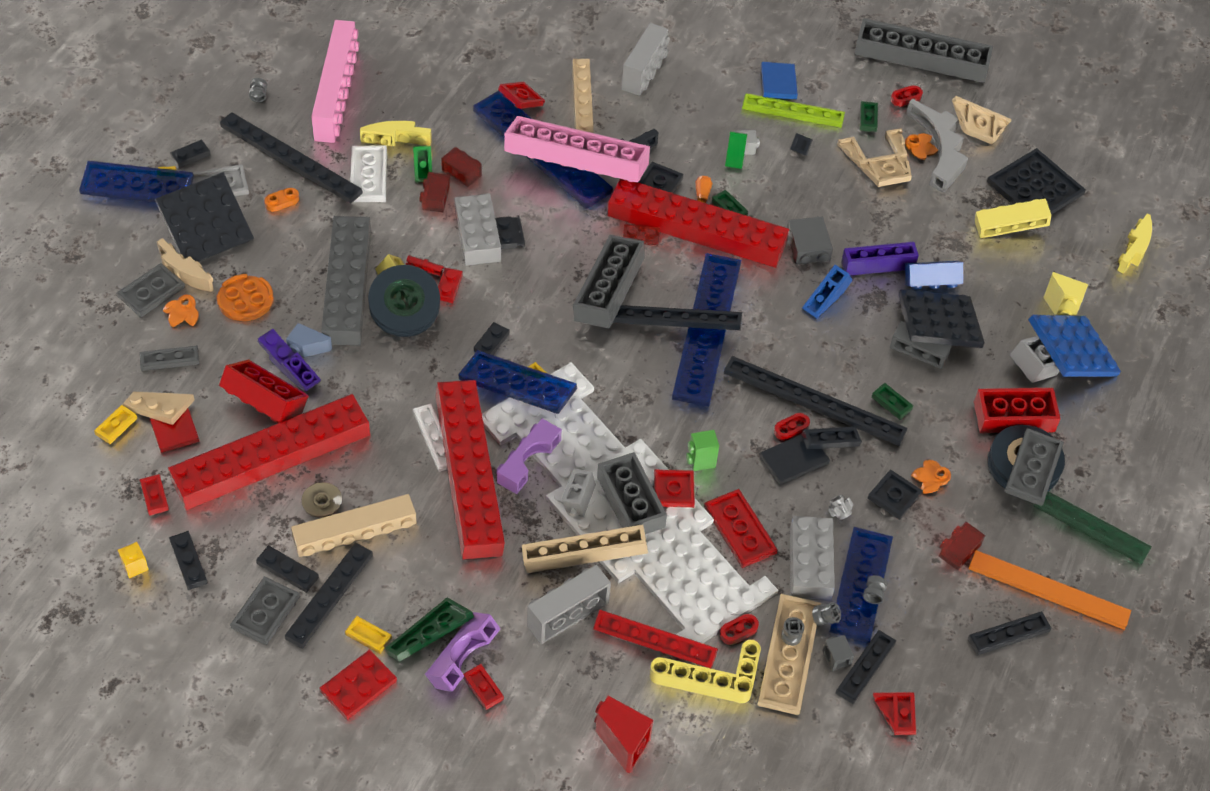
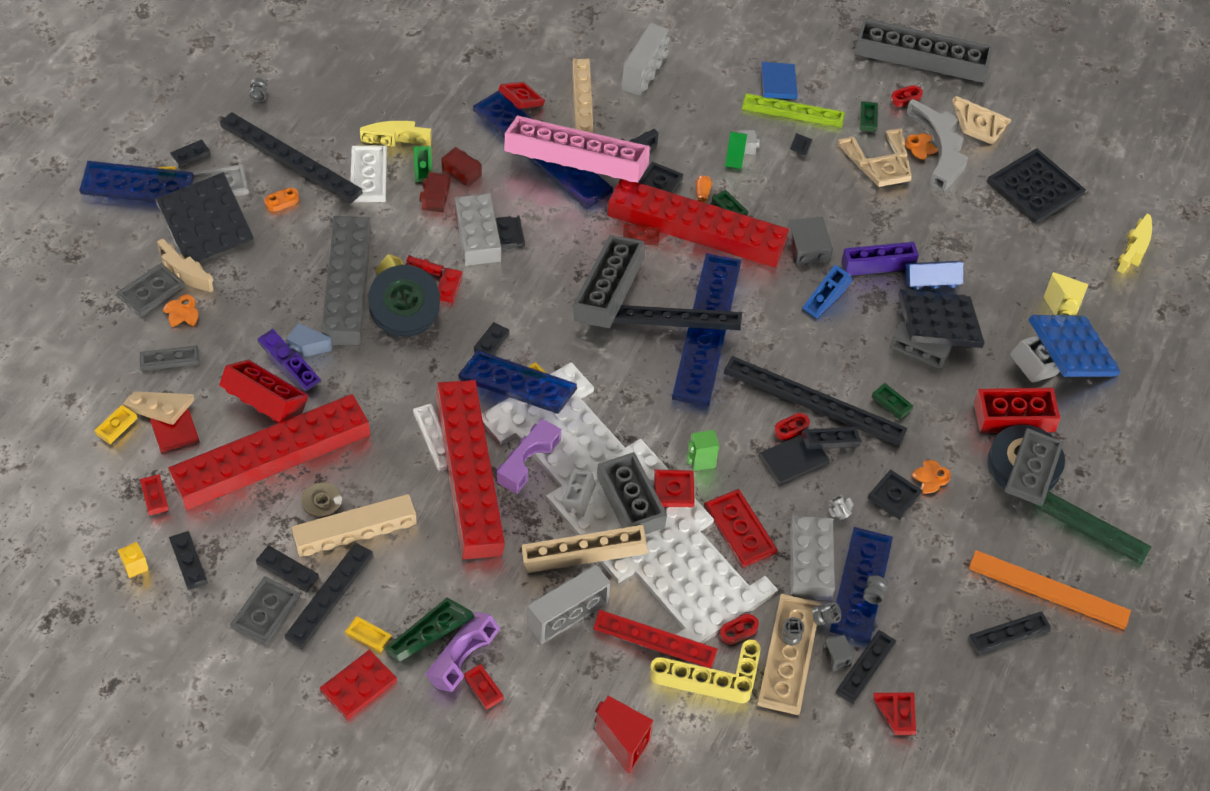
(245, 297): orange tile -> none
(334, 81): bright pink brick -> none
(961, 545): clear red brick -> none
(1012, 218): light yellow brick -> none

